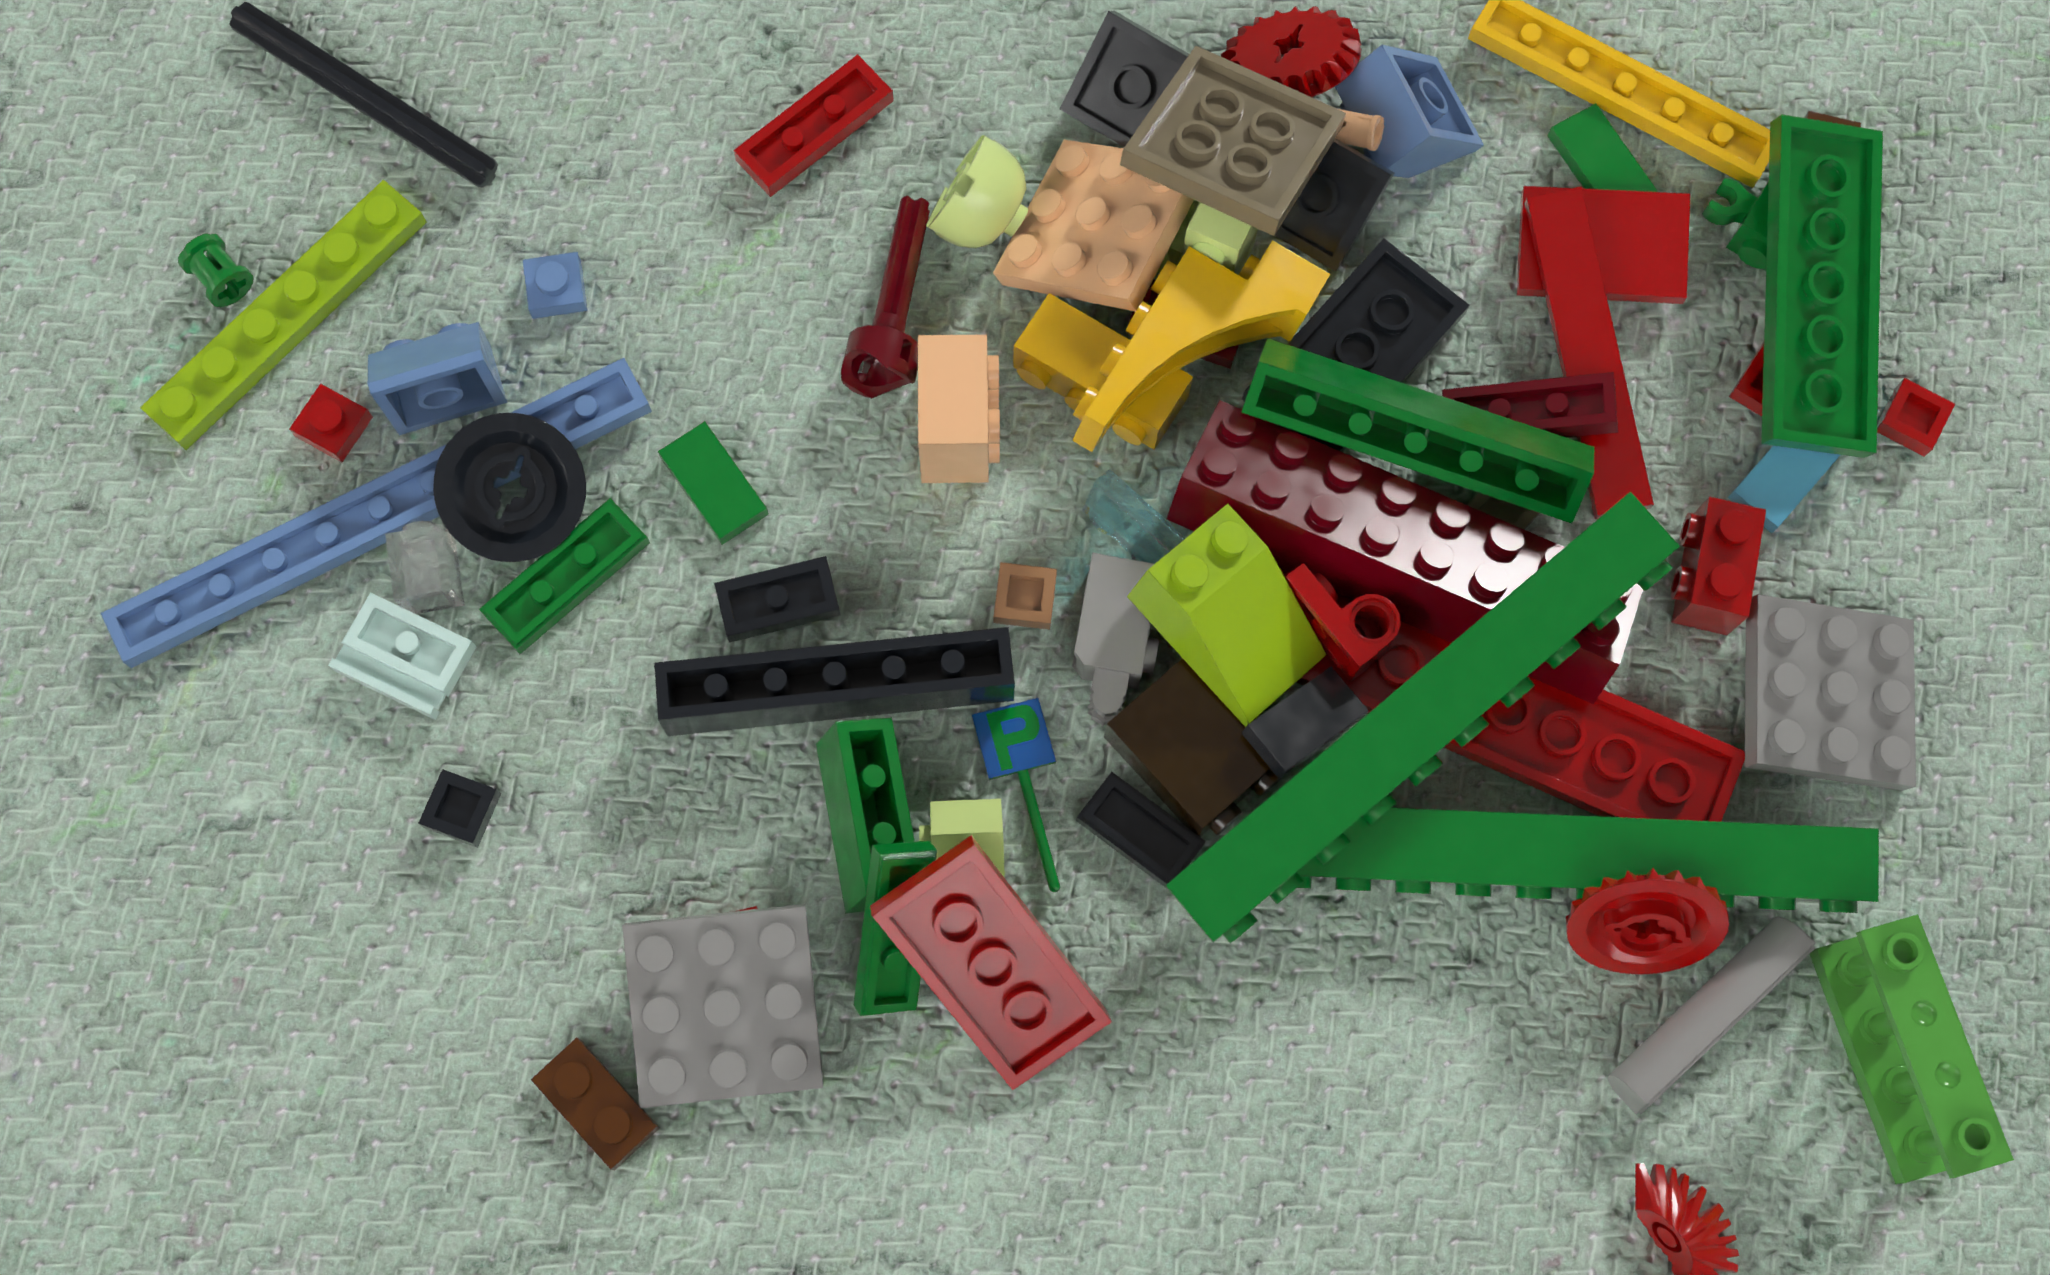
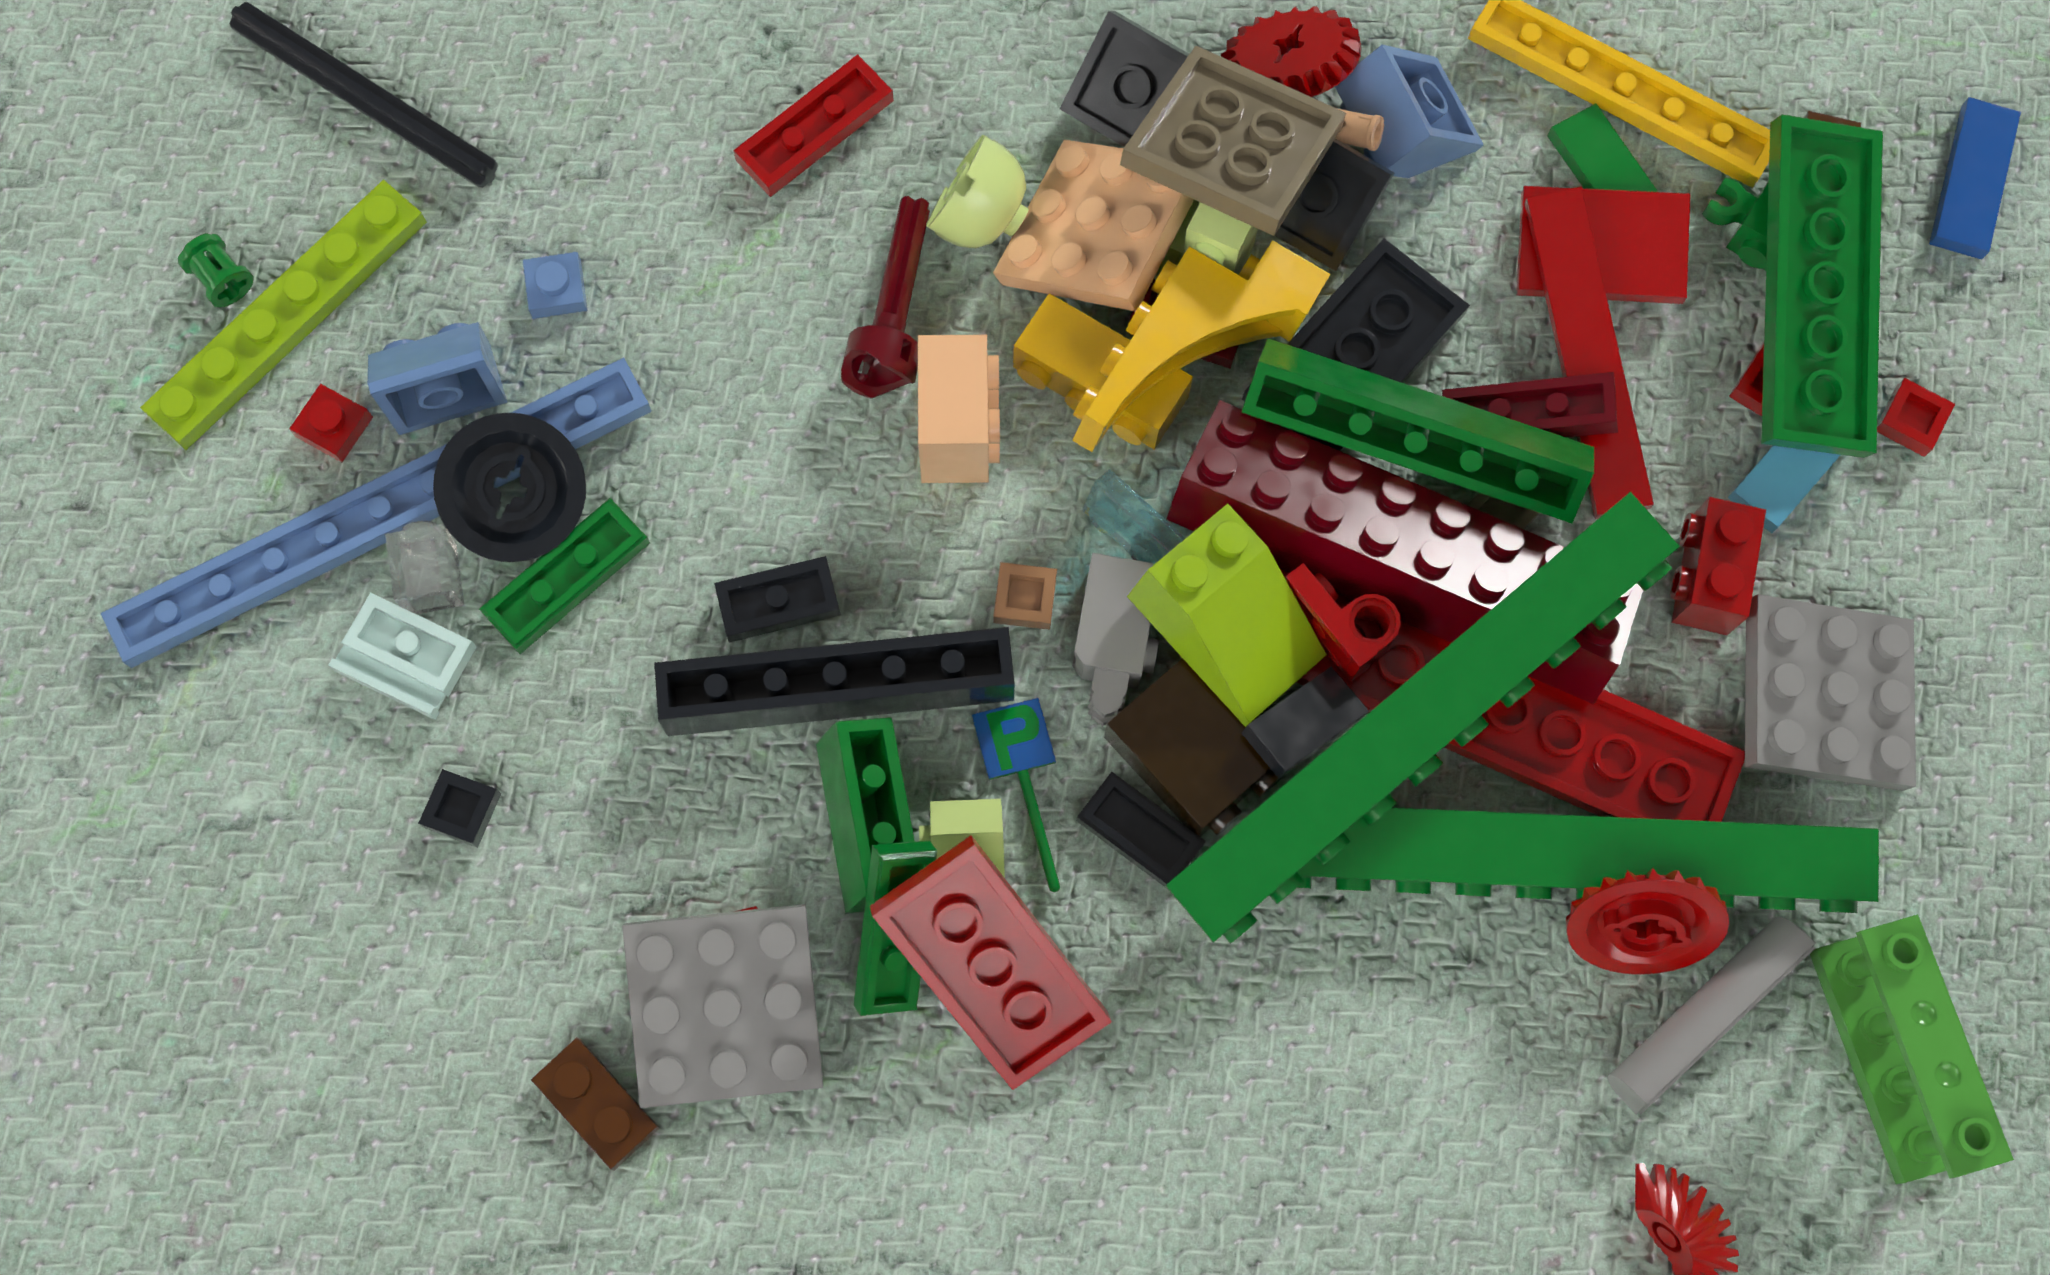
(713, 483): green tile -> none
(1975, 178): none -> blue tile

